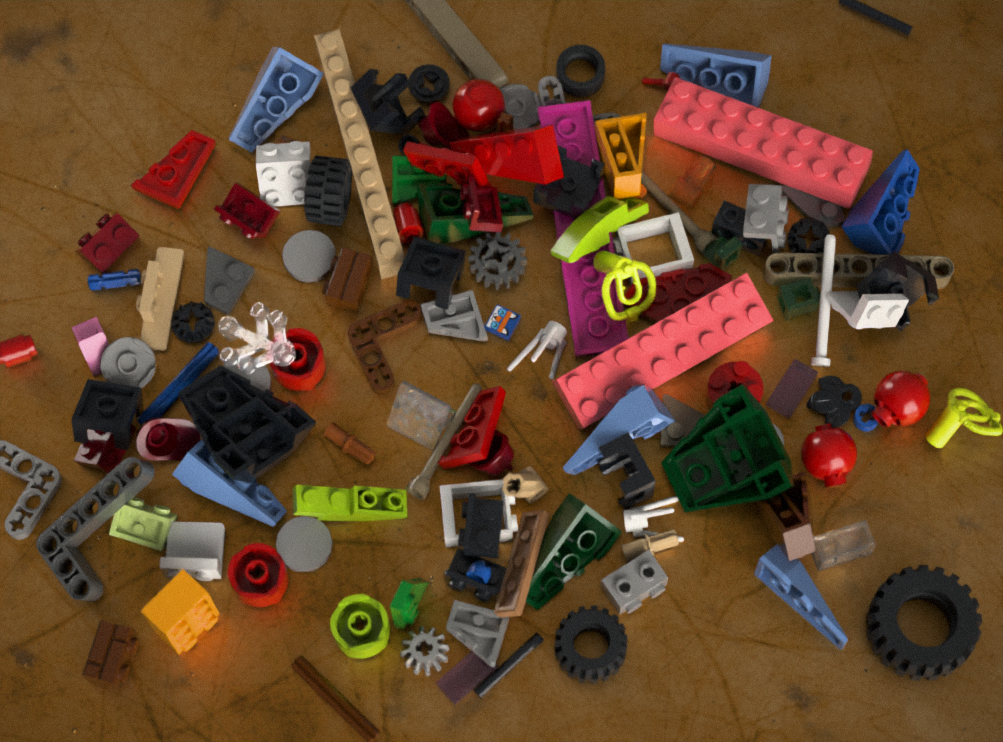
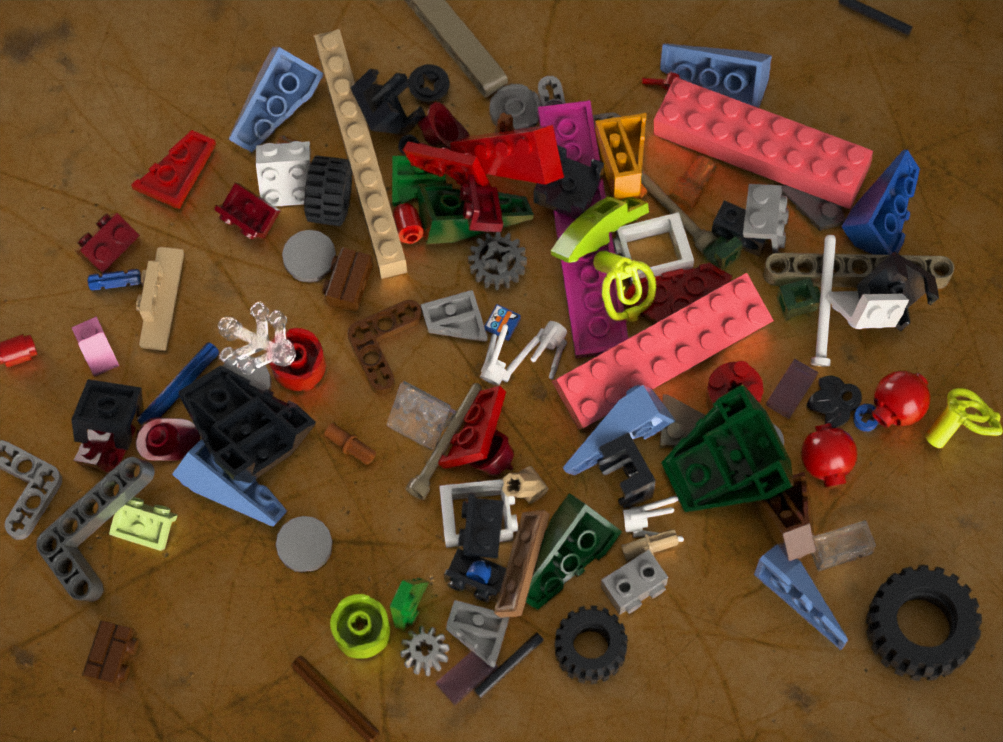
(128, 362): light grey tile -> none
(181, 612): light orange brick -> none
(196, 549): white bracket -> none
(201, 329): black gear -> none
(225, 280): dark grey wing -> none
(247, 564): red brick -> none
(351, 504): lime slope -> none
(431, 267): black panel -> none
(478, 105): red brick -> none
(493, 369): none -> white plant
(586, 53): black tyre -> none
(800, 229): black gear -> none

